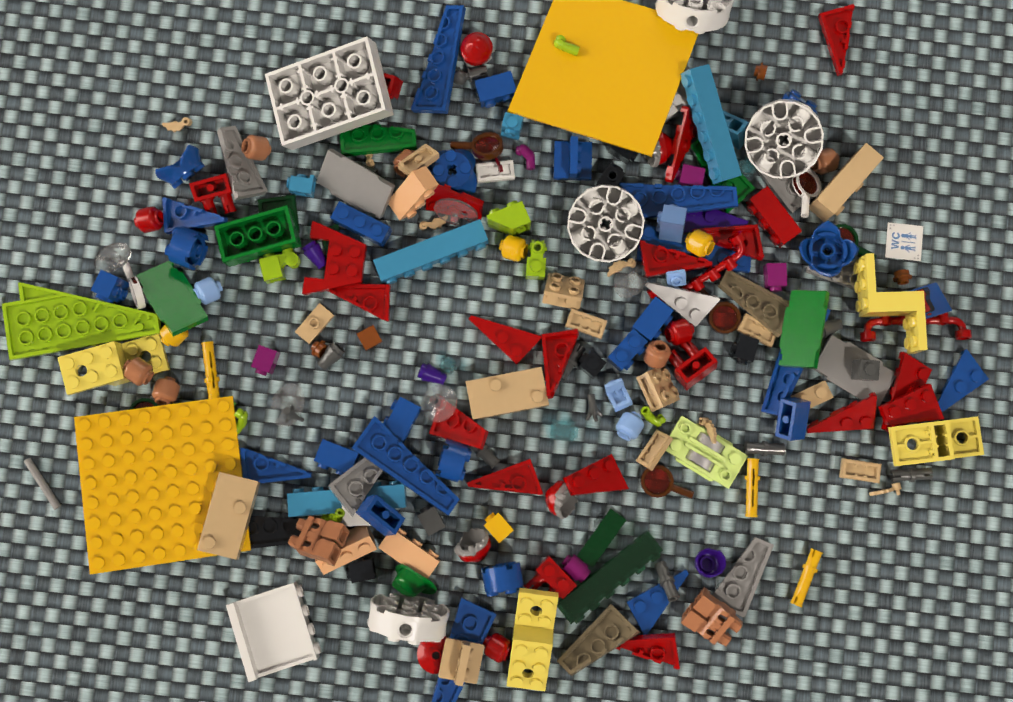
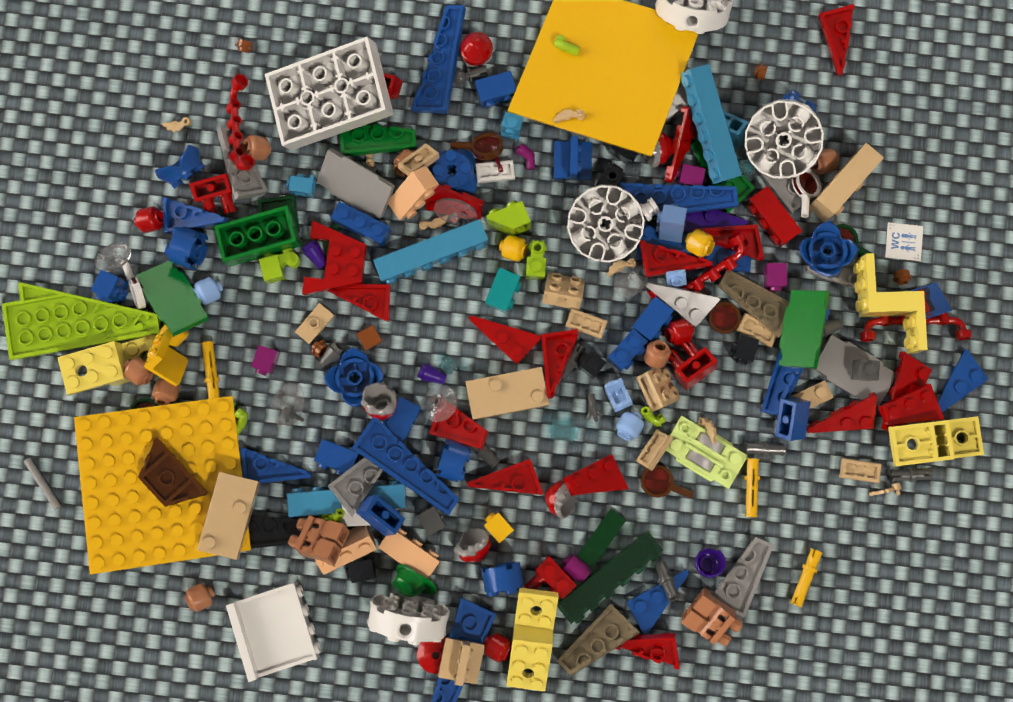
(166, 361): none -> yellow bracket
(168, 477): none -> reddish brown wing
(199, 597): none -> nougat head
(242, 160): none -> red bar
(244, 46): none -> dark orange plate
(339, 376): none -> blue brick
(379, 401): none -> light grey hair
(503, 290): none -> teal brick
(568, 114): none -> tan piece
(649, 209): none -> white wheel

